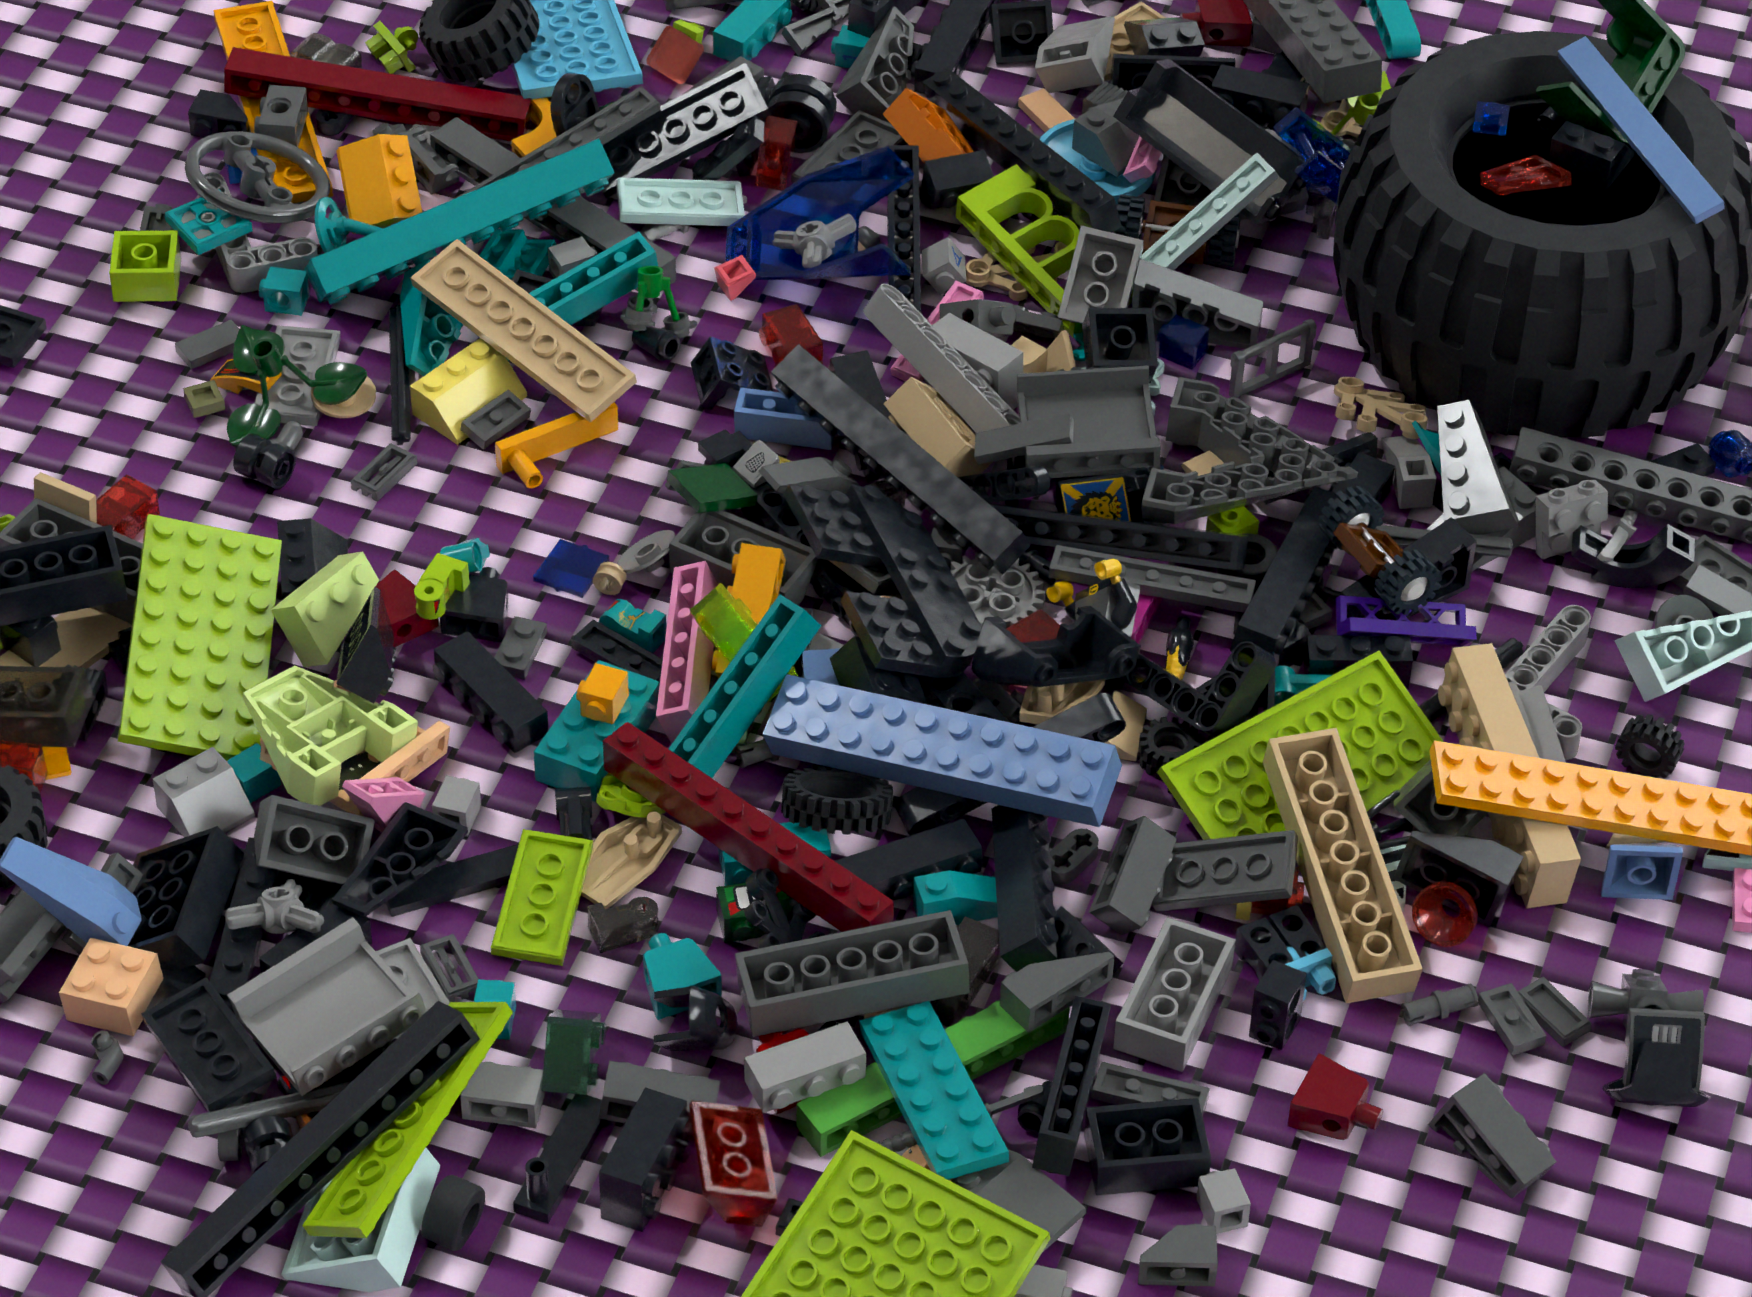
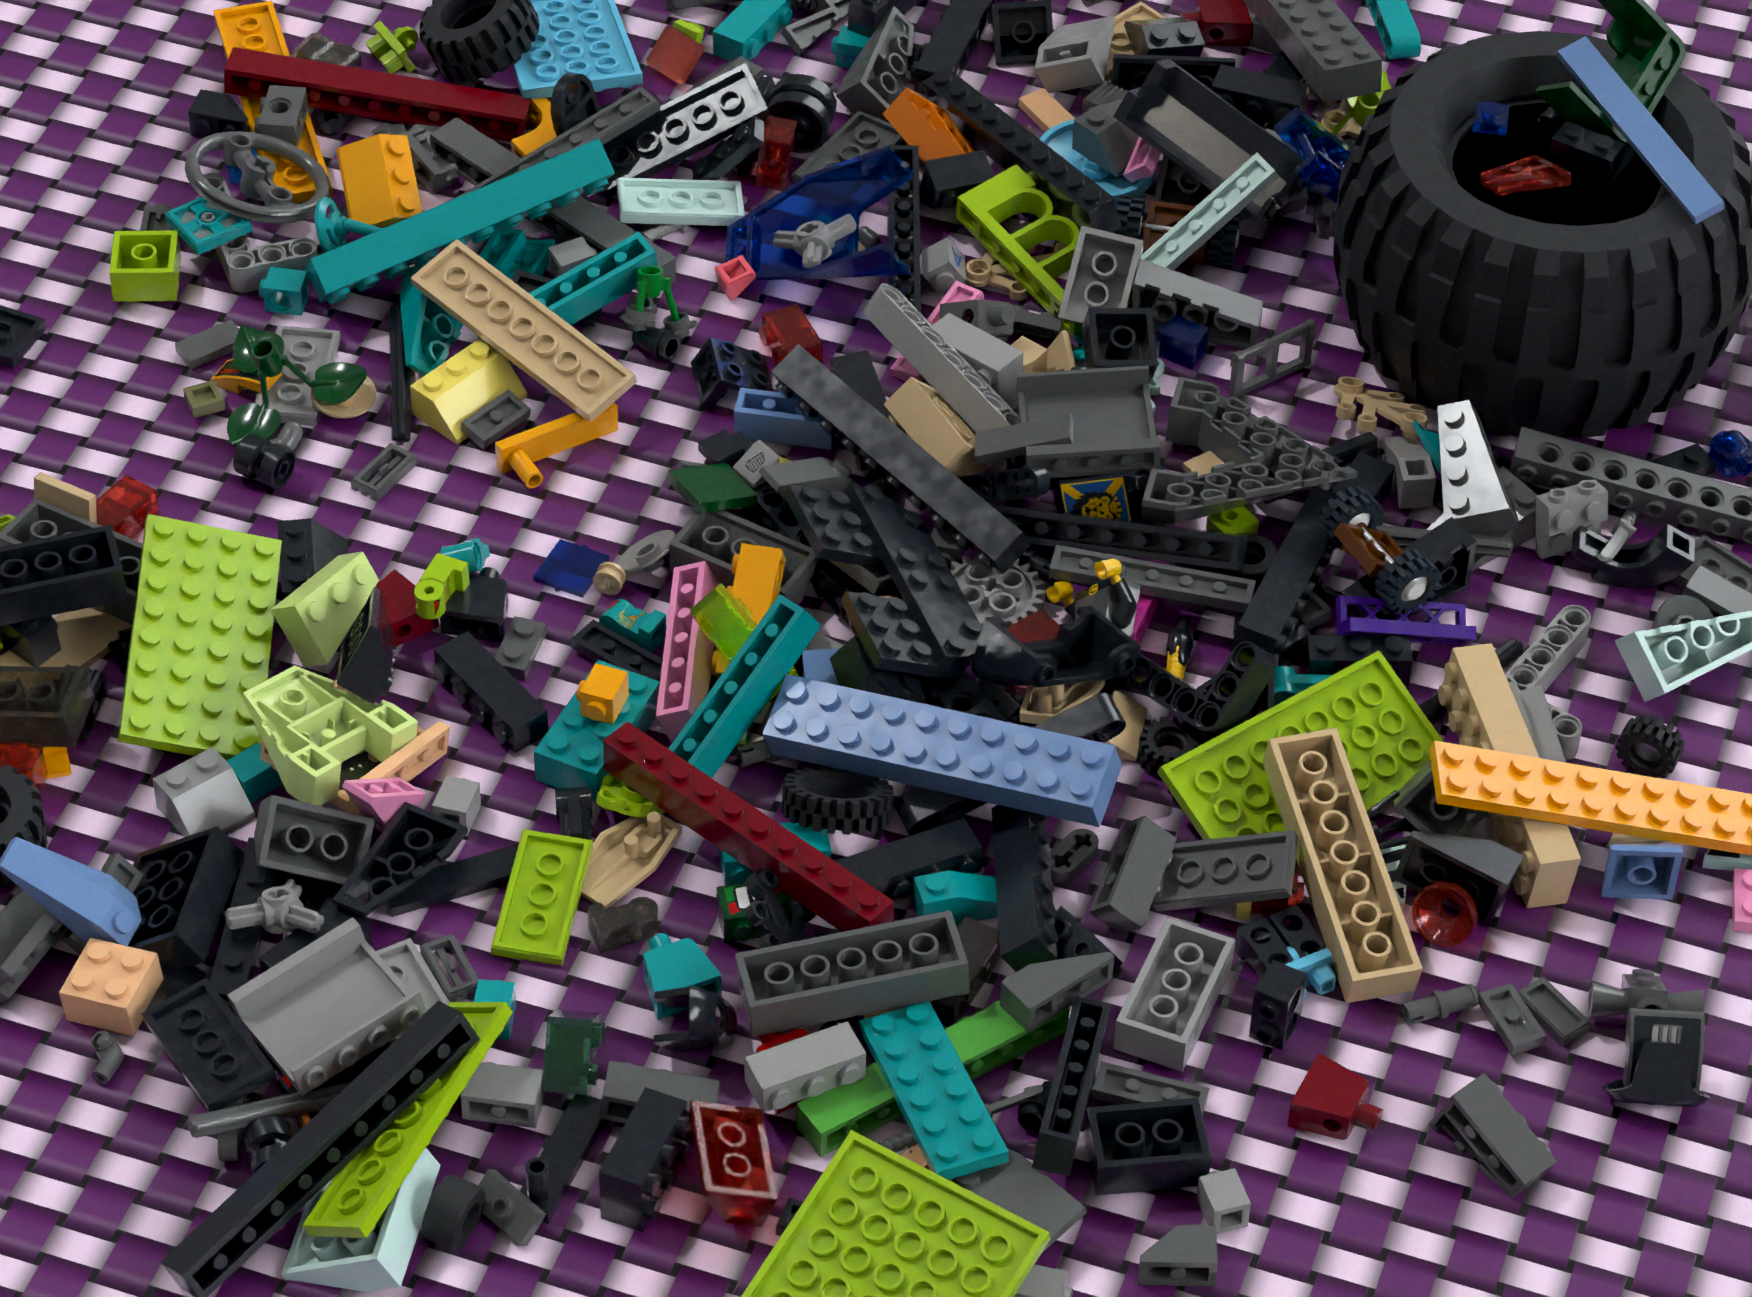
(510, 1208): none -> dark grey plate

